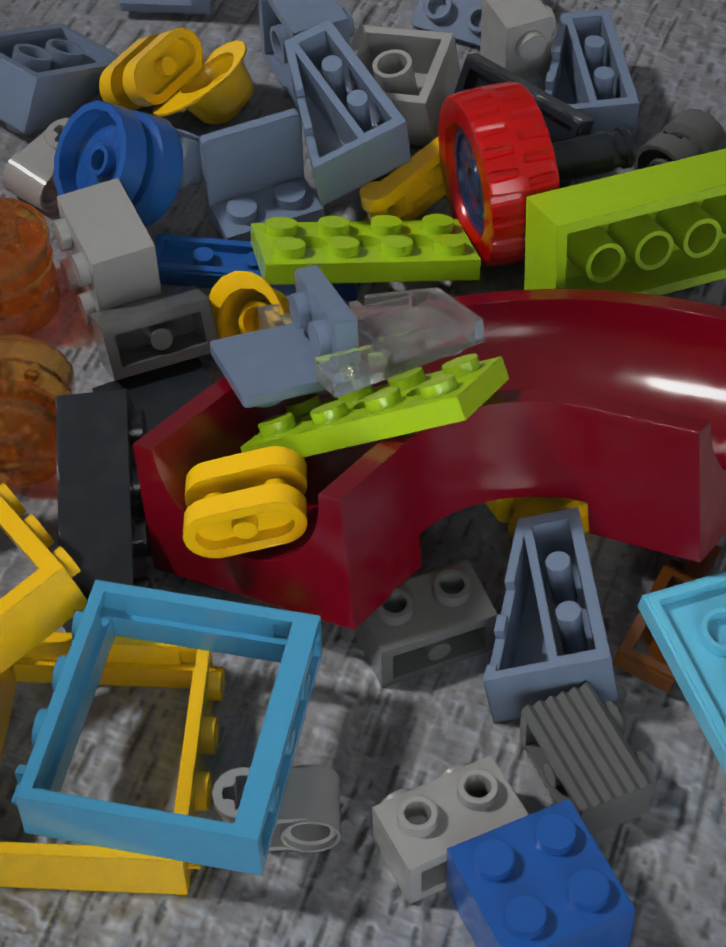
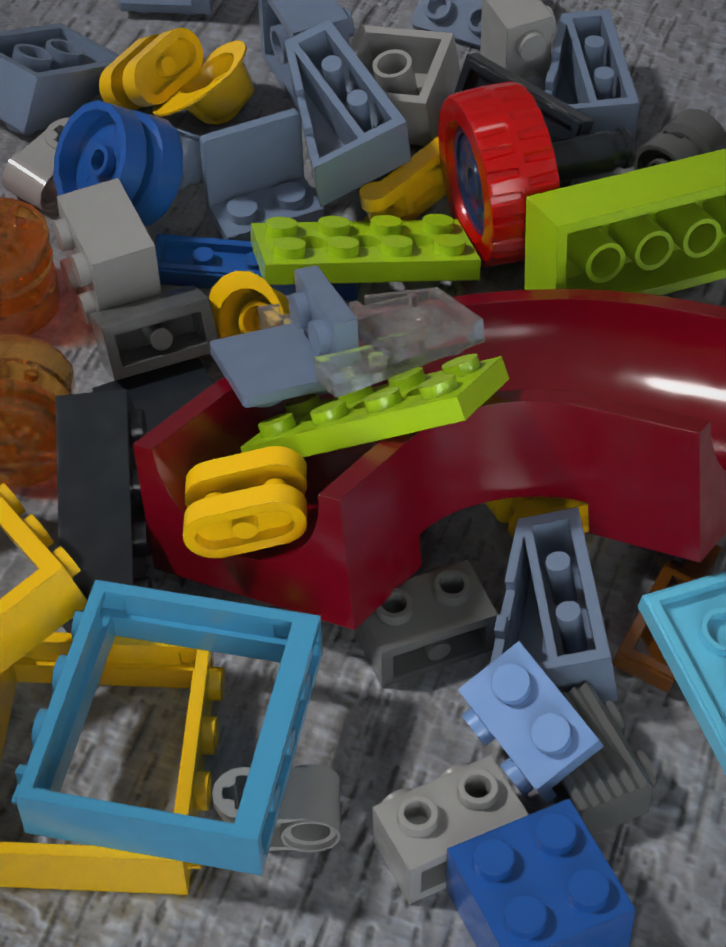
(530, 721): none -> medium blue bracket

